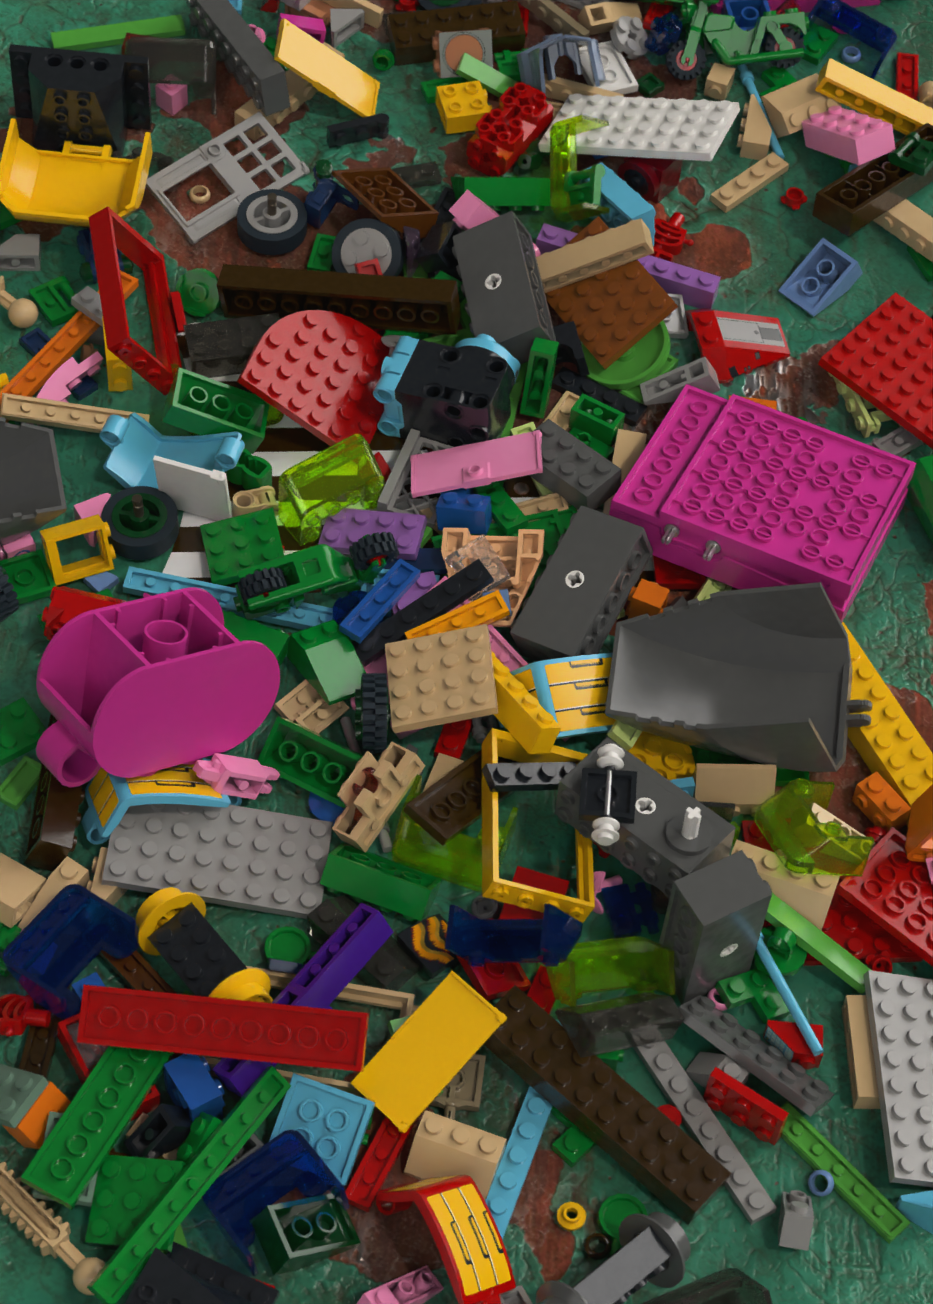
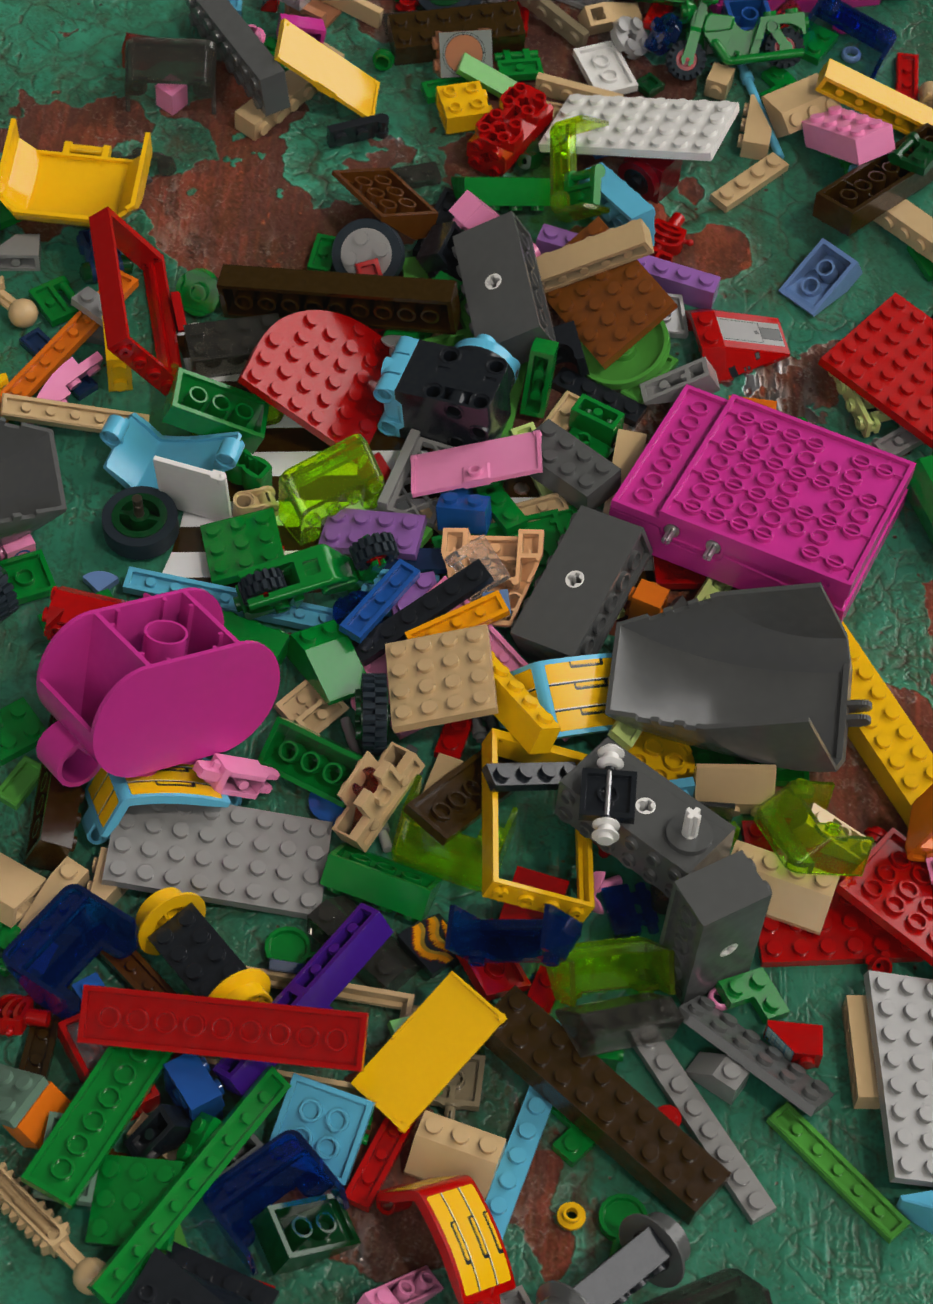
(80, 96): black wedge -> none
(81, 568): yellow window -> none
(87, 351): medium nougat plate -> none
(89, 508): bright pink slope -> none
(115, 33): bright green tile -> none
(199, 200): tan piece -> none
(230, 174): light grey door -> none
(272, 222): wheel -> none
(325, 195): dark blue piece -> none
(344, 24): light grey slope -> none
(411, 243): slope -> none
(485, 908): dark grey tile -> none
(556, 45): sand blue piece -> none
(600, 1237): dark brown piece -> none
(745, 1106): red plate -> none
(783, 949): green tile -> none
(788, 997): medium azure bar -> none
(794, 198): red plate -> none
(795, 1220): light grey slope -> none
(811, 1184): medium blue piece -> none
(818, 944): bright green tile -> none
(881, 803): orange brick -> none

